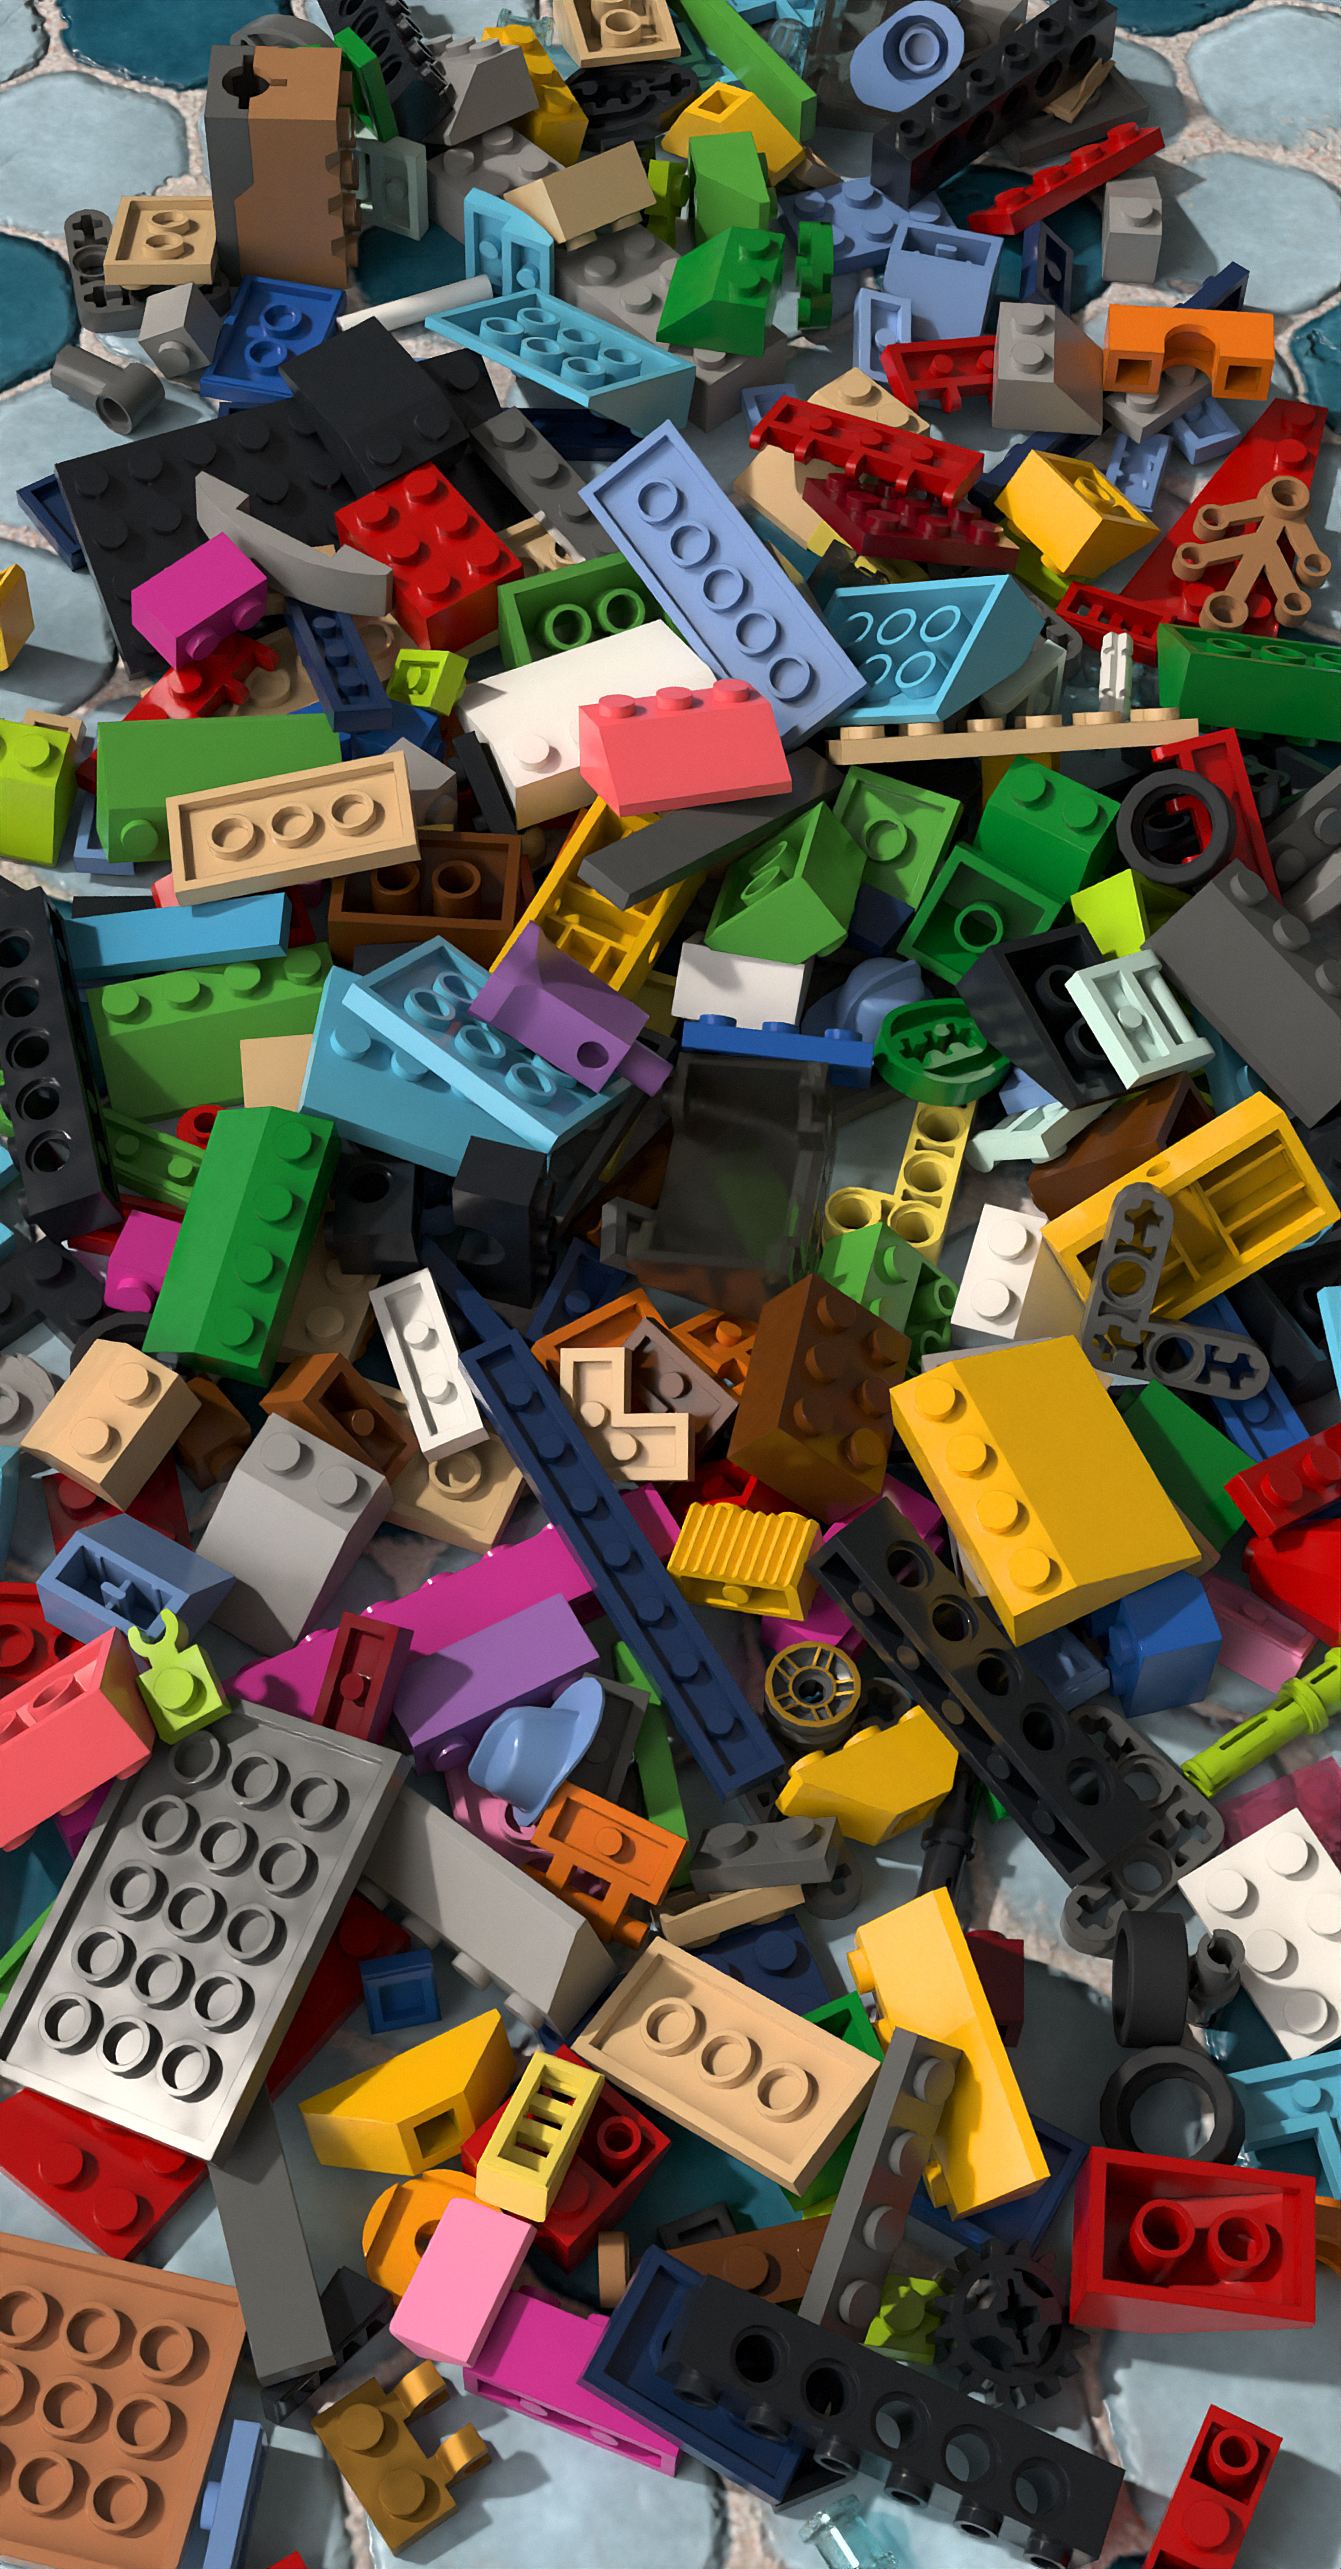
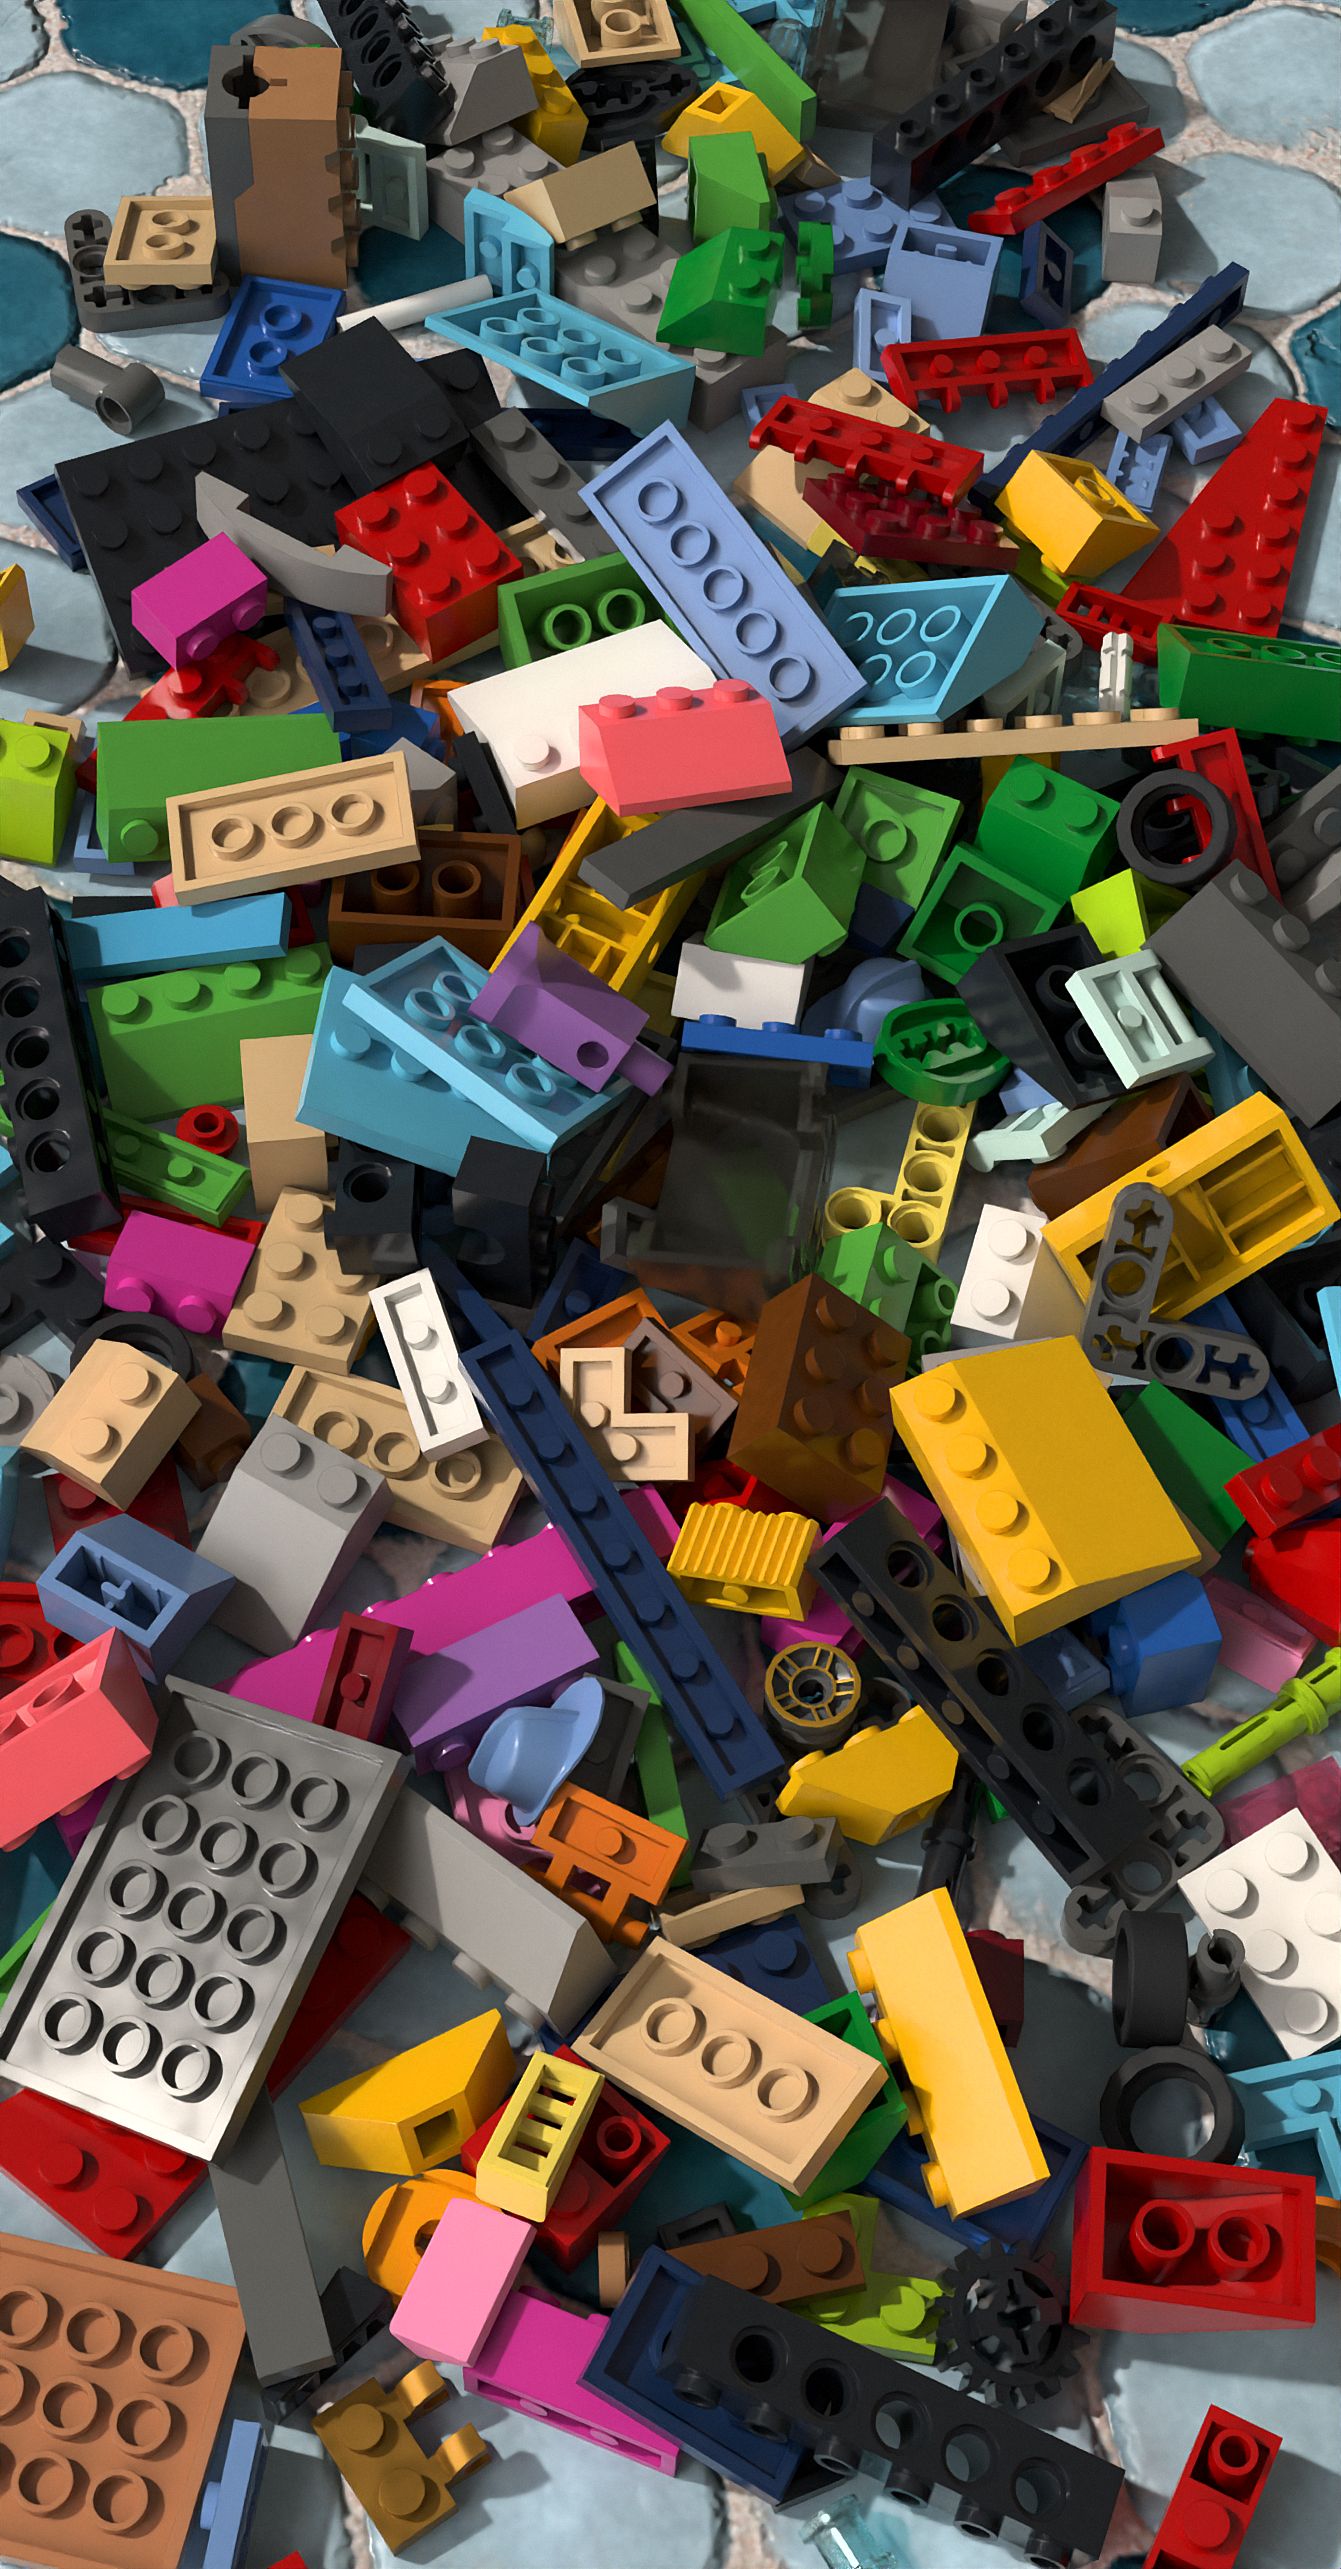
(179, 330): light grey brick -> none
(182, 1685): lime plate -> none
(244, 1243): green slope -> none
(343, 1410): dark orange slope -> none
(370, 93): green tile -> none
(400, 1991): blue tile -> none
(428, 679): lime plate -> none
(672, 193): lime plate -> none
(880, 2184): dark grey plate -> none
(907, 56): medium blue piece -> none
(1045, 372): light grey slope -> none
(1226, 345): orange arch -> none
(1281, 506): medium nougat plant -> none

